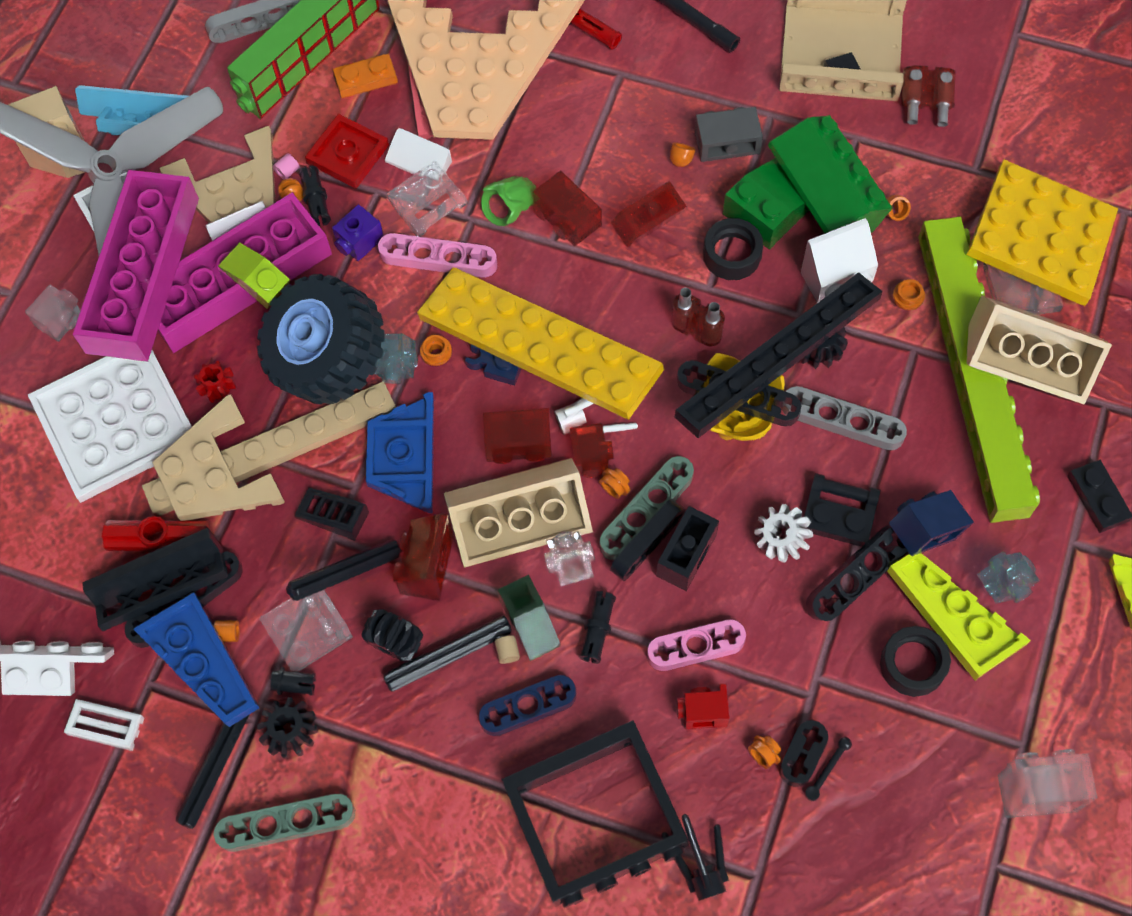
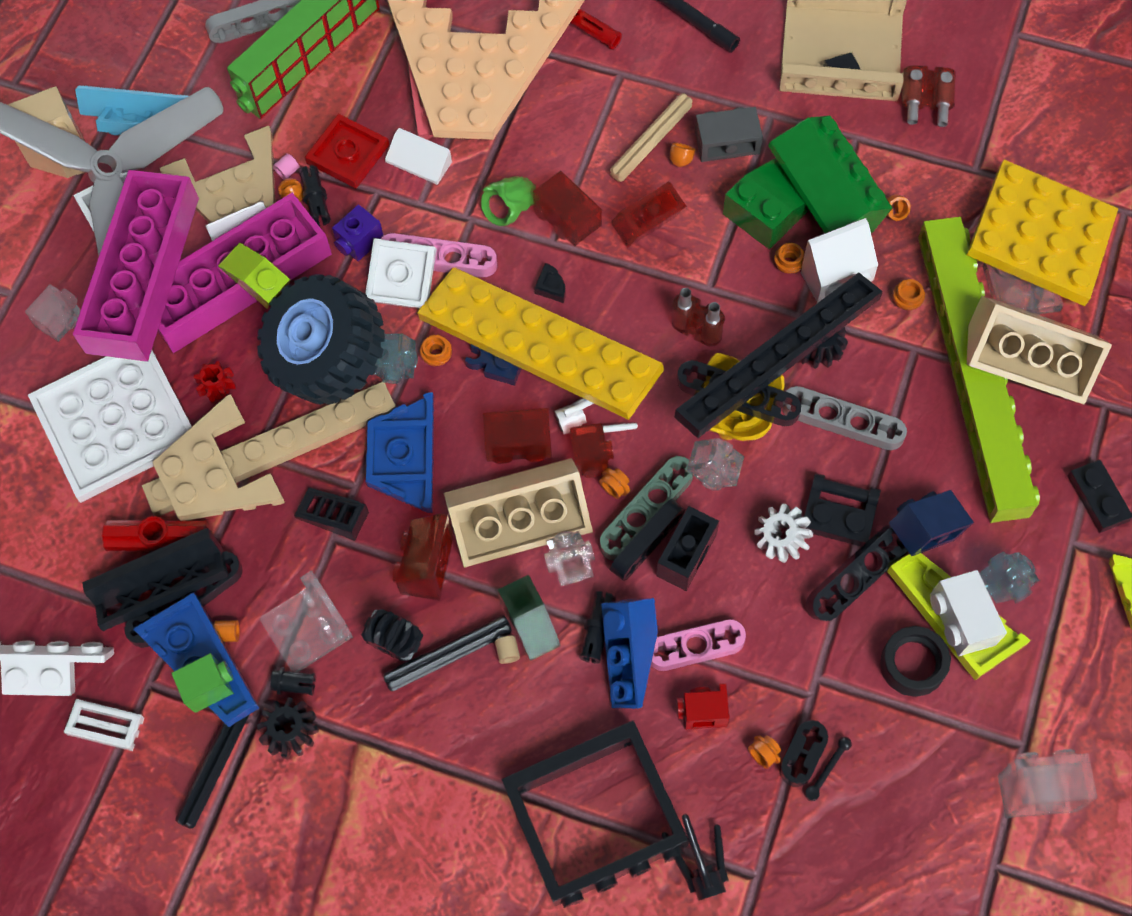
(203, 682): none -> bright green brick
(285, 827): sand green beam -> none
(343, 570): black axle -> none
(365, 75): orange plate -> none
(400, 273): none -> white plate
(421, 191): clear plate -> none
(500, 707): dark blue beam -> none
(551, 284): none -> black tile
(630, 646): none -> blue slope
(651, 137): none -> tan axle
(715, 463): none -> clear brick
(733, 269): black tyre -> none
(789, 250): none -> orange plate
(967, 613): none -> white brick

